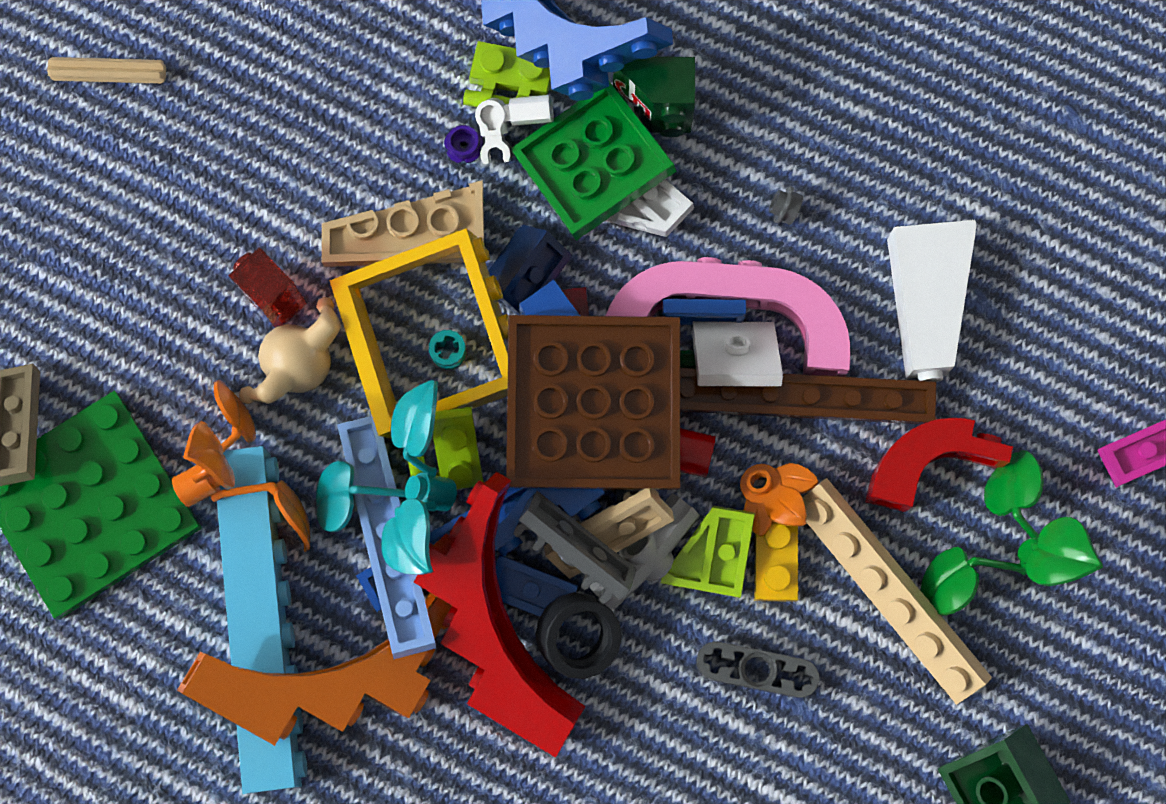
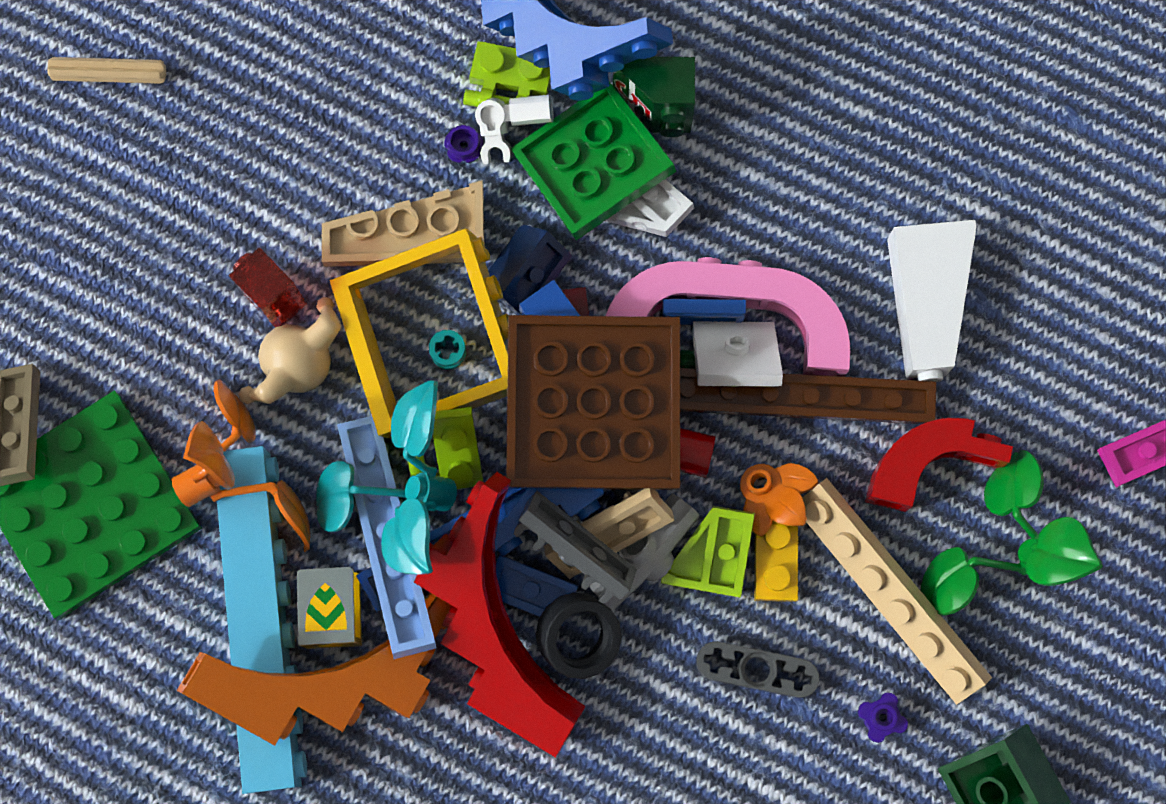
(329, 608): none -> piece
(786, 206): dark grey plate -> none
(877, 729): none -> dark purple plate

